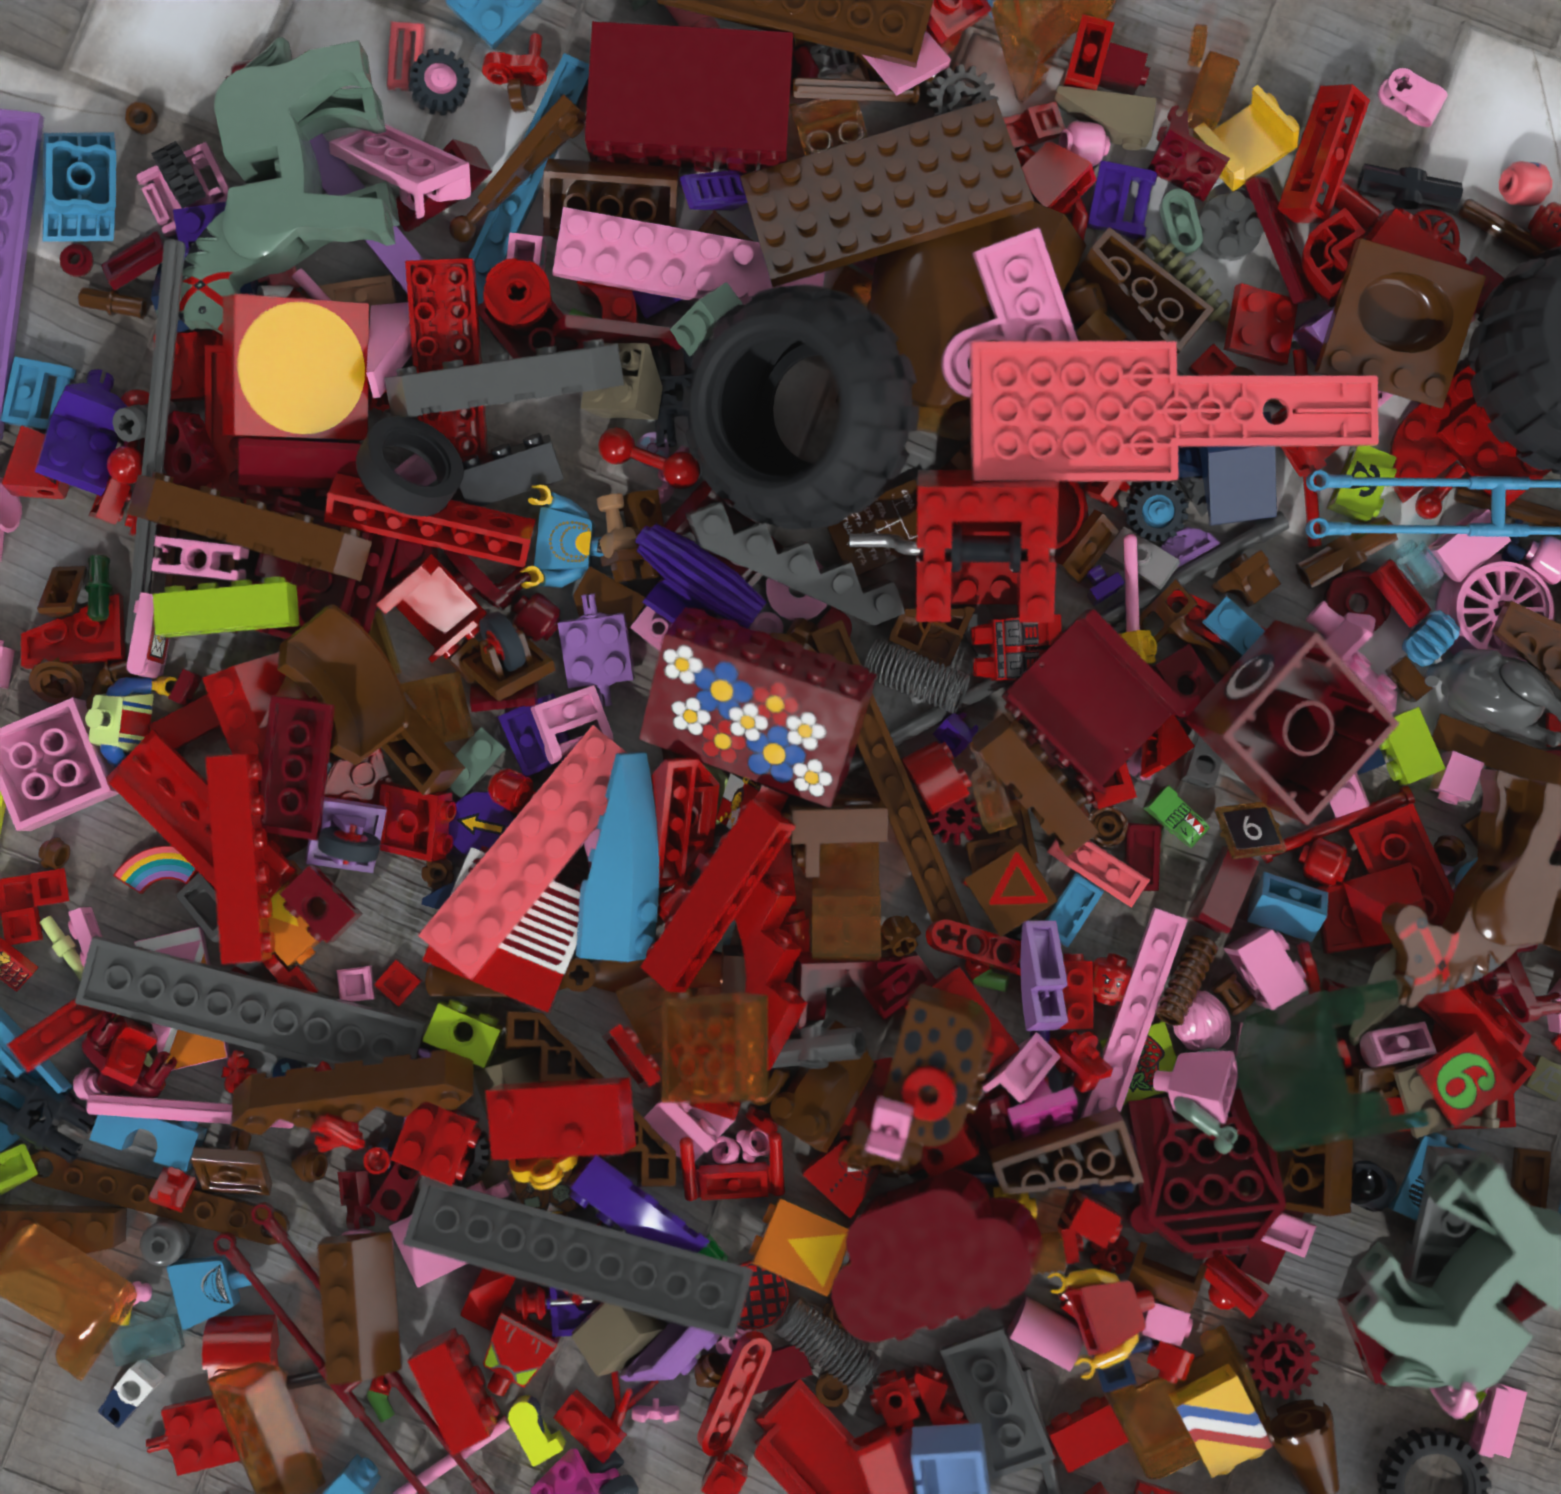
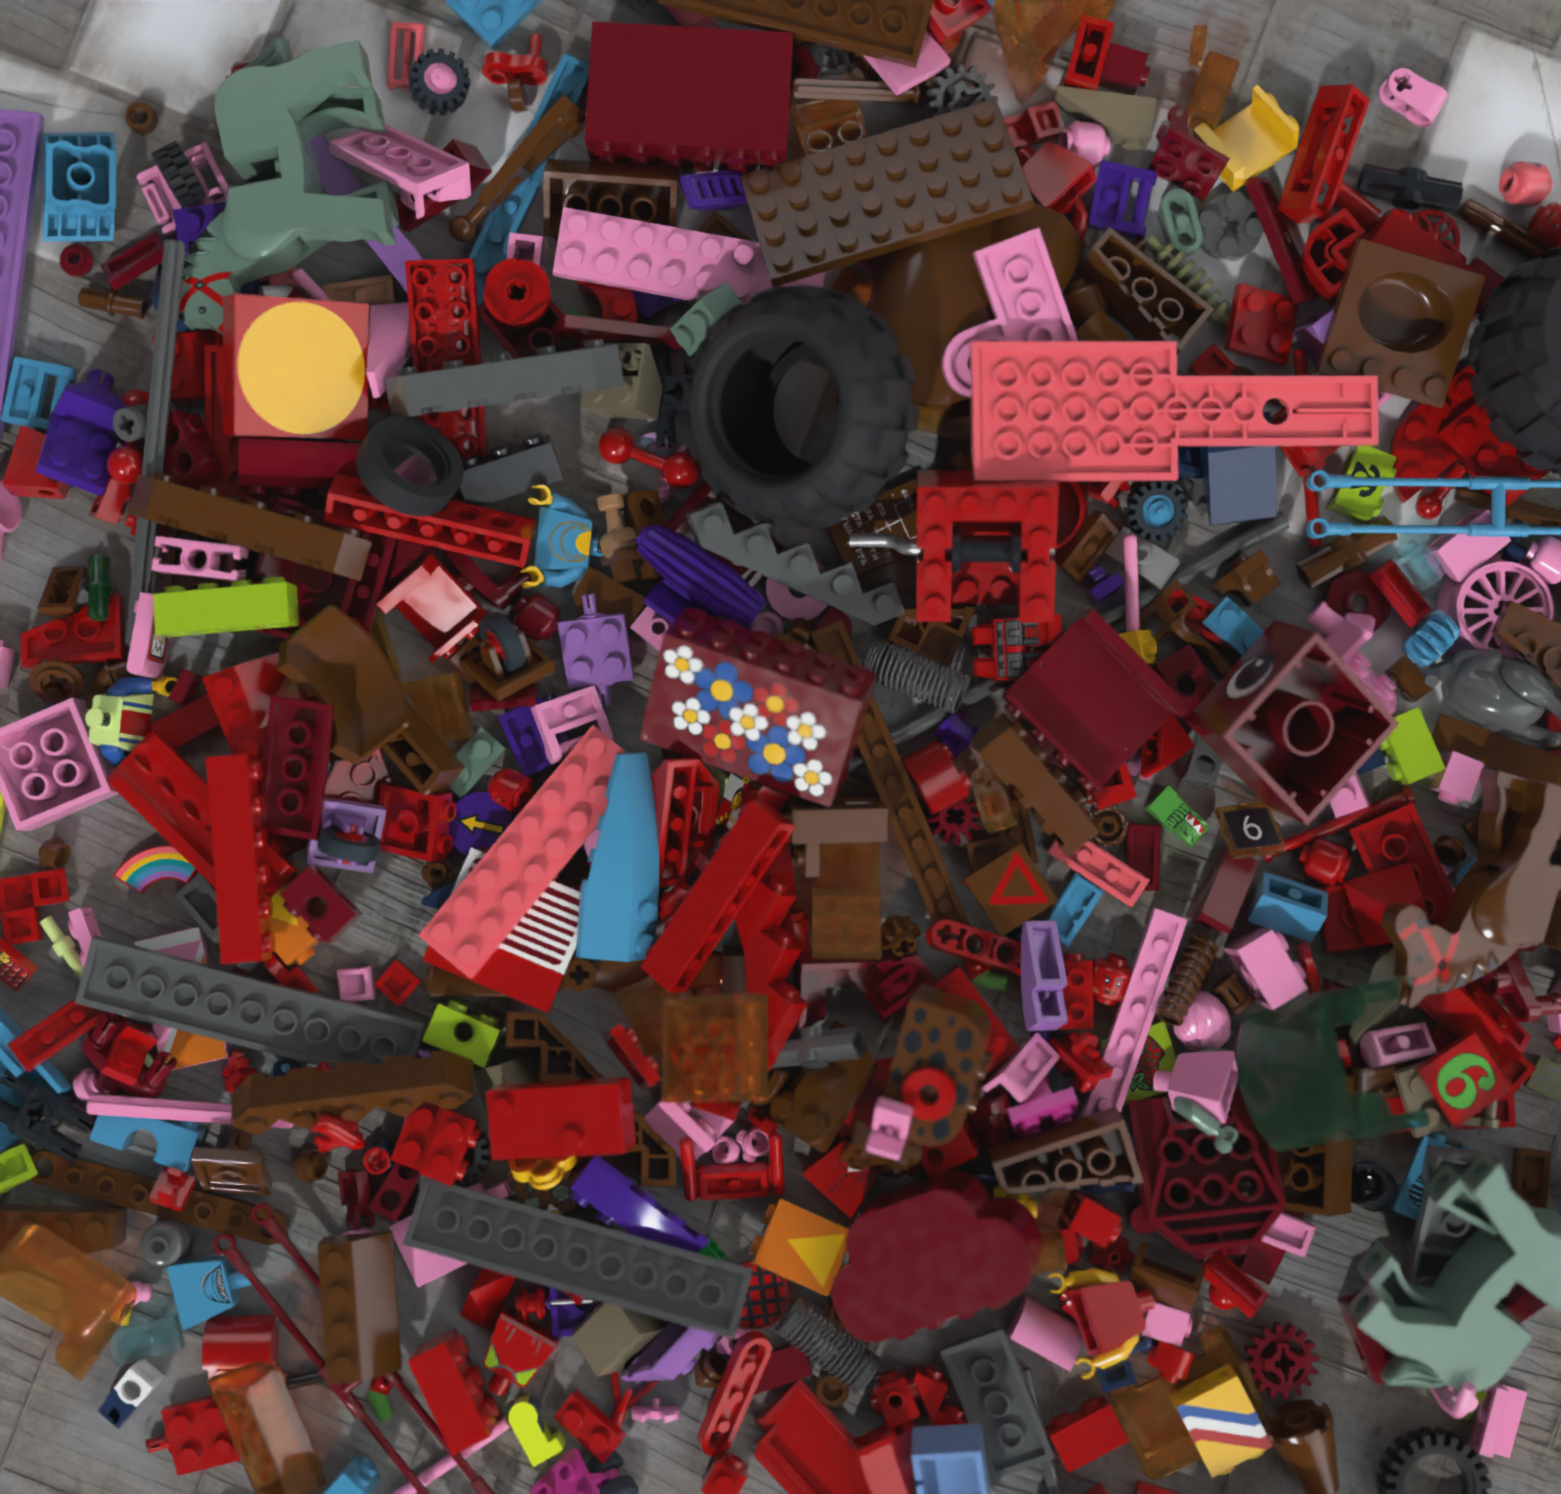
(1189, 544): medium lavender tile -> none

